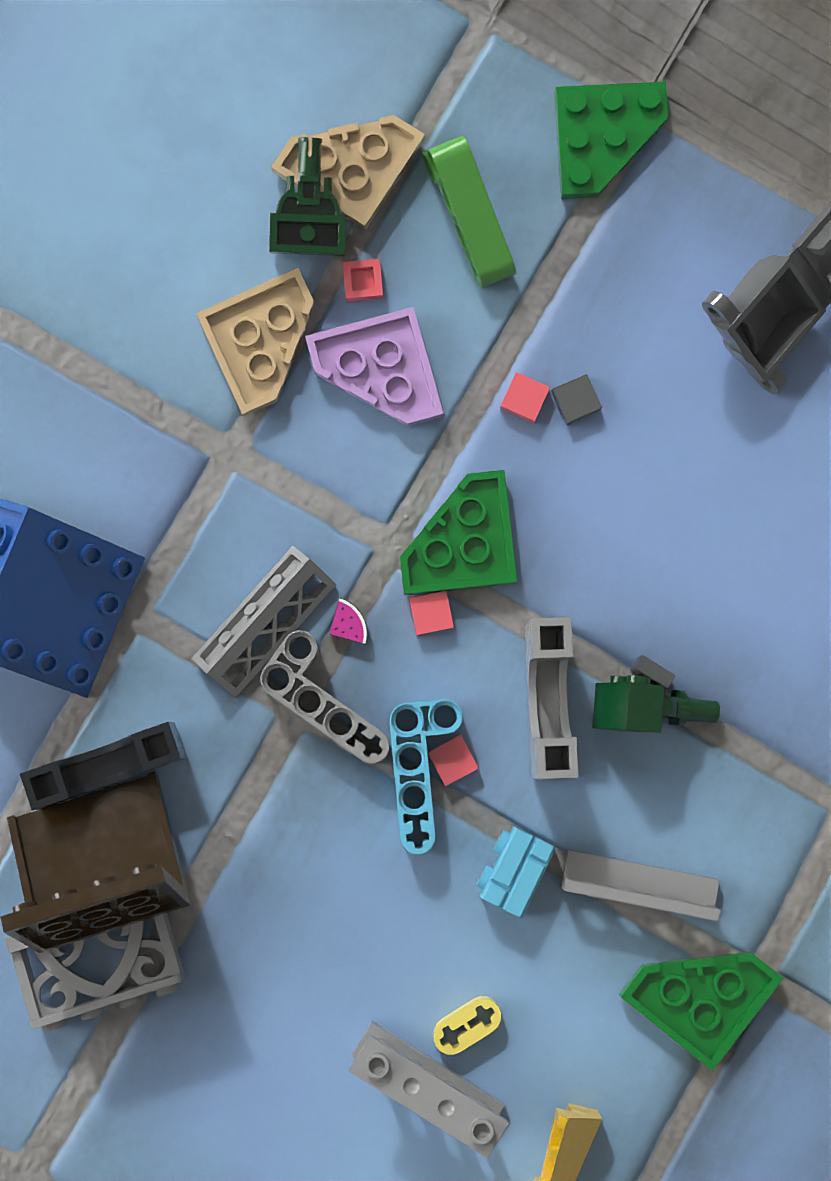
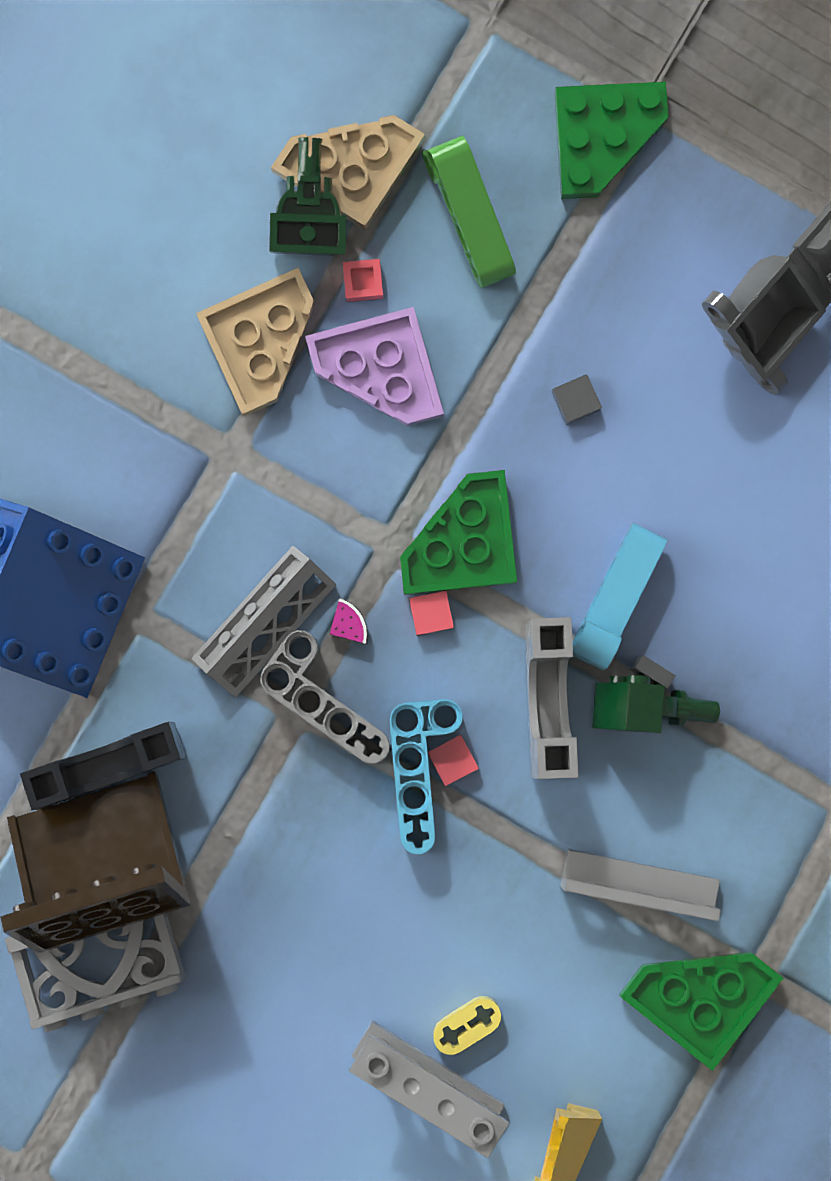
(516, 870): medium azure brick -> none
(524, 397): coral tile -> none
(617, 597): none -> medium azure beam

